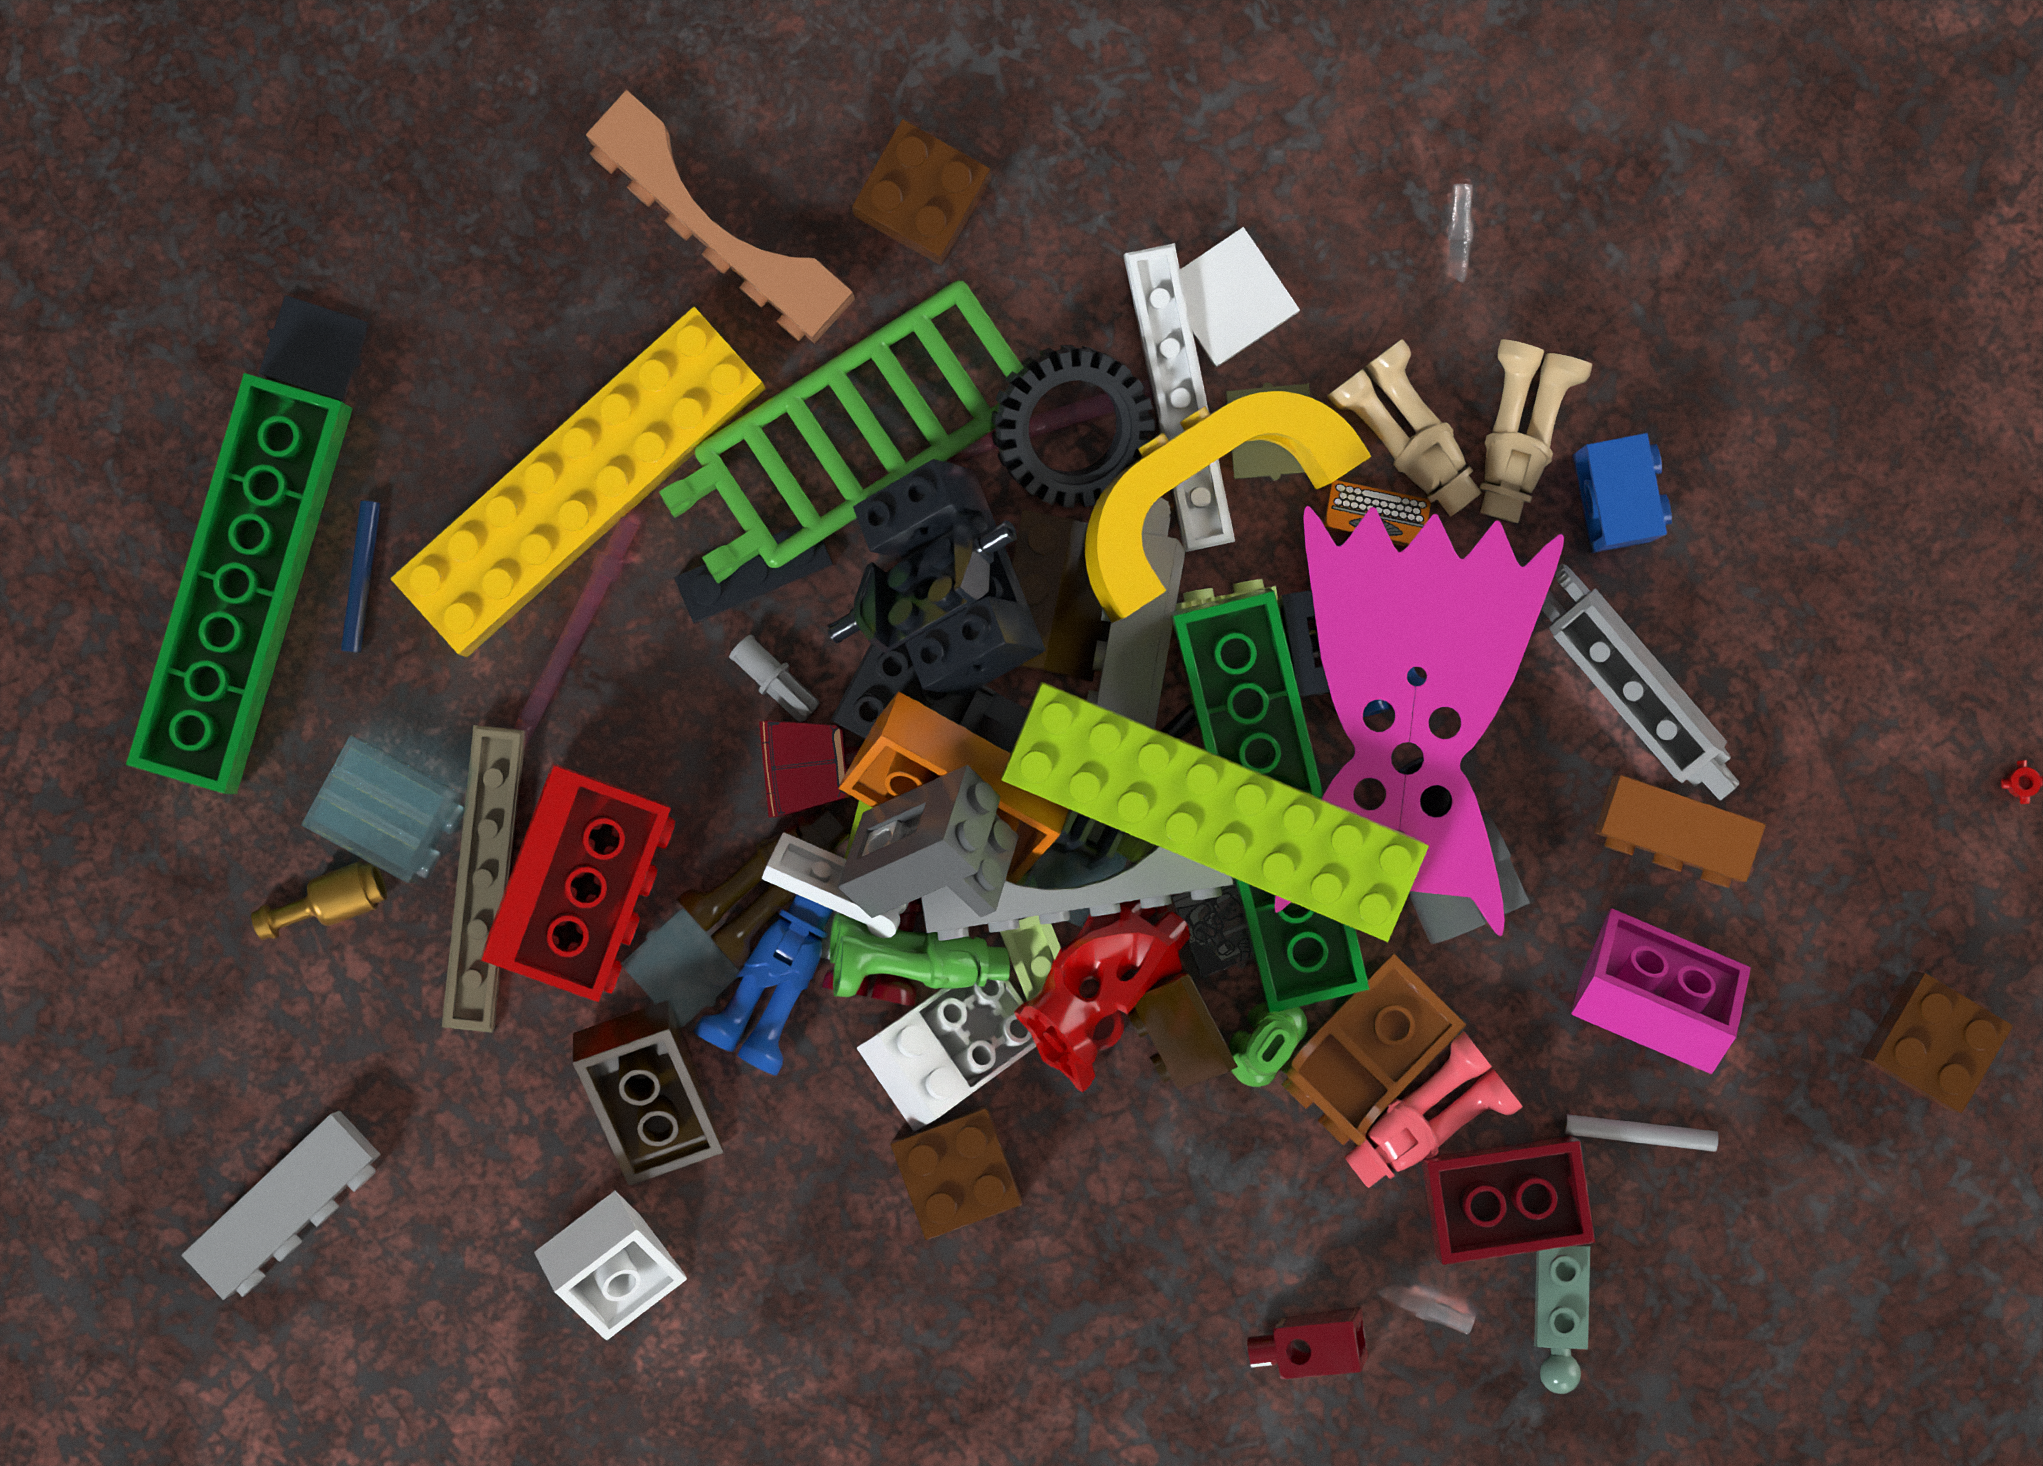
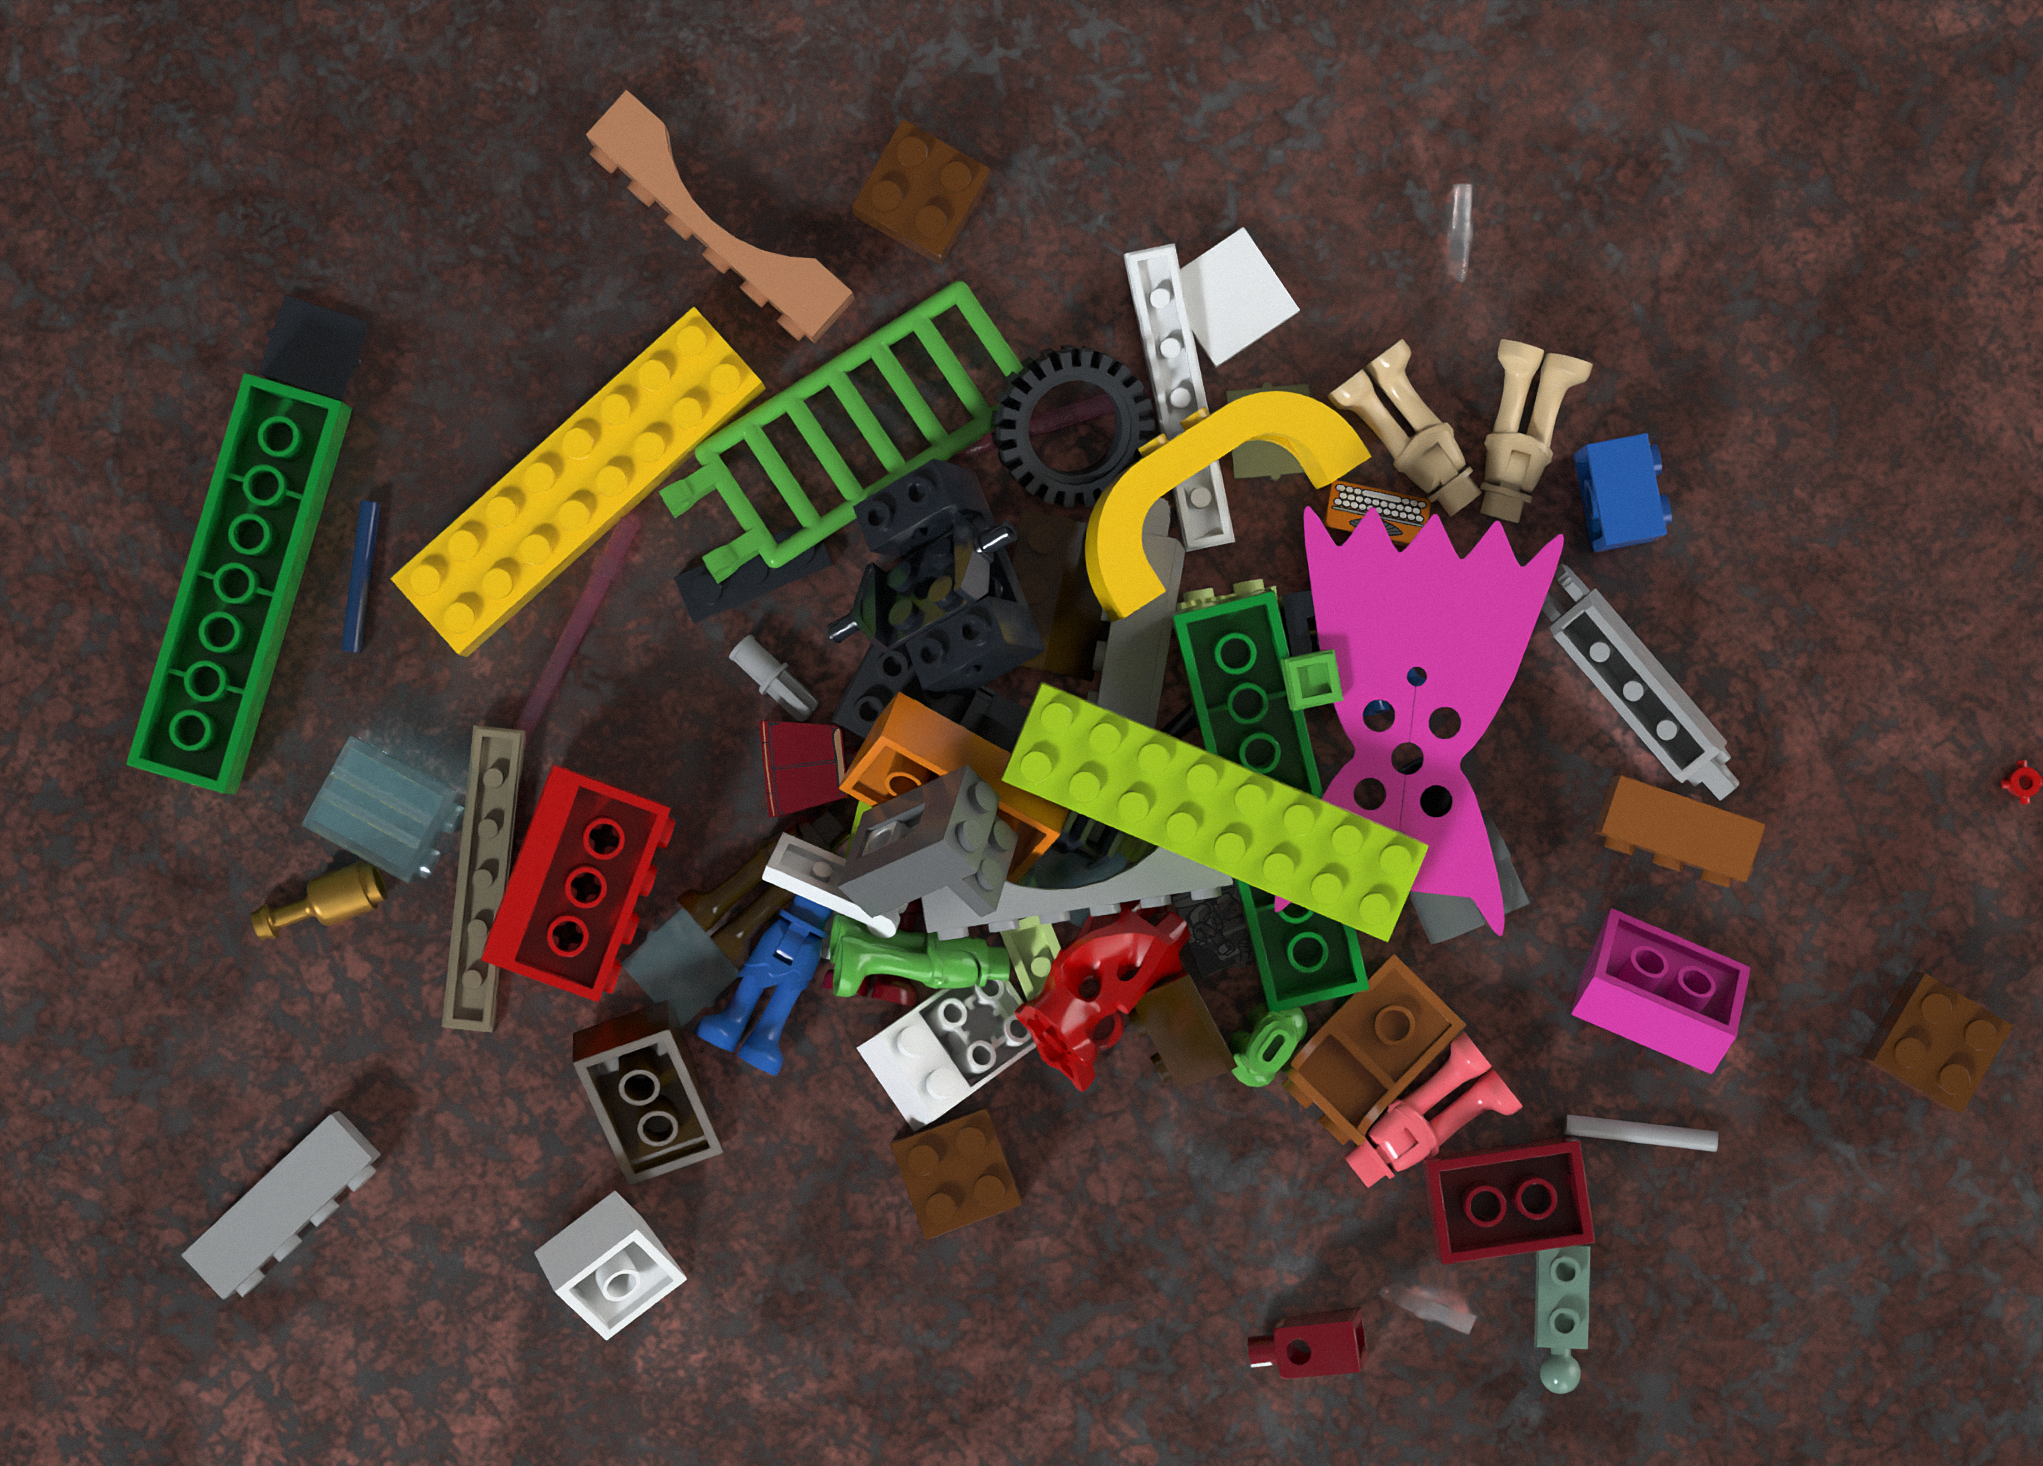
(1312, 679): none -> bright green tile

